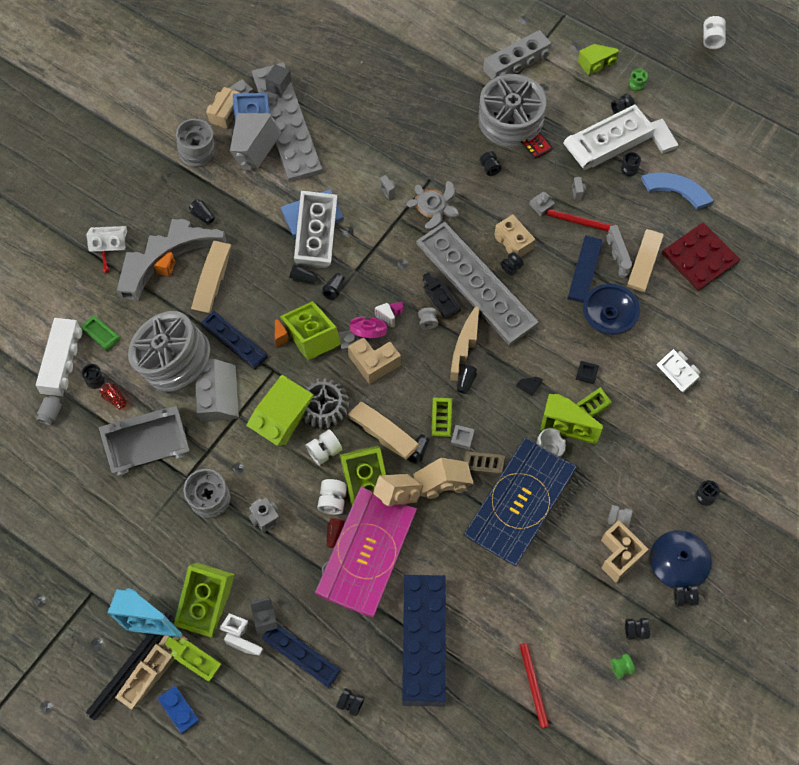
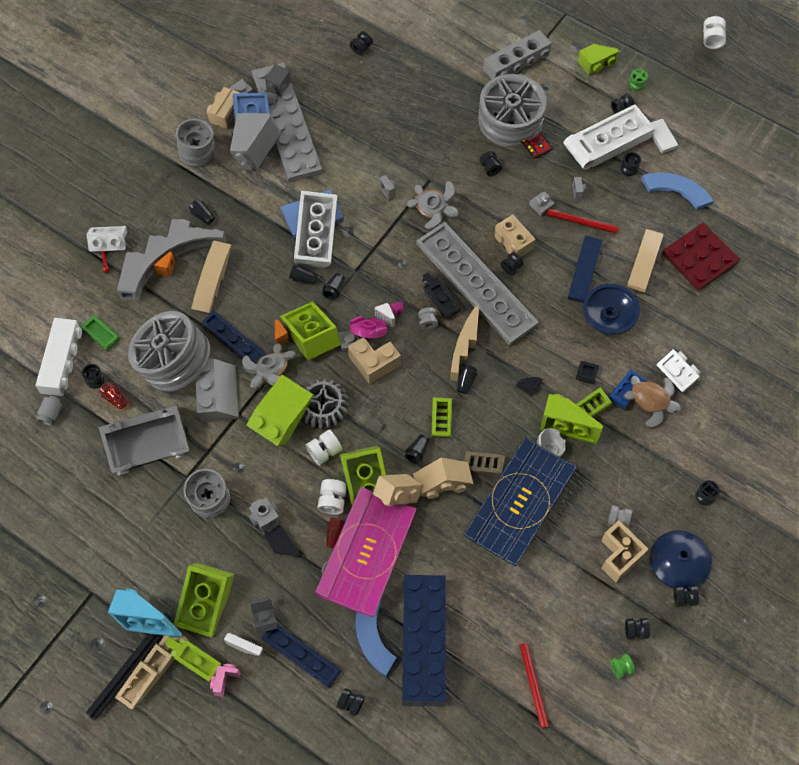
(178, 710): blue plate -> none
(219, 681): none -> bright pink bracket
(234, 625): white slope -> none
(268, 367): none -> light grey animal
(280, 542): none -> black tile
(361, 42): none -> black wheel
(371, 644): none -> medium blue tile
(384, 430): tan slope -> none
(462, 437): light grey plate -> none
(619, 251): light grey plate -> none
(623, 387): none -> blue plate
(653, 398): none -> animal

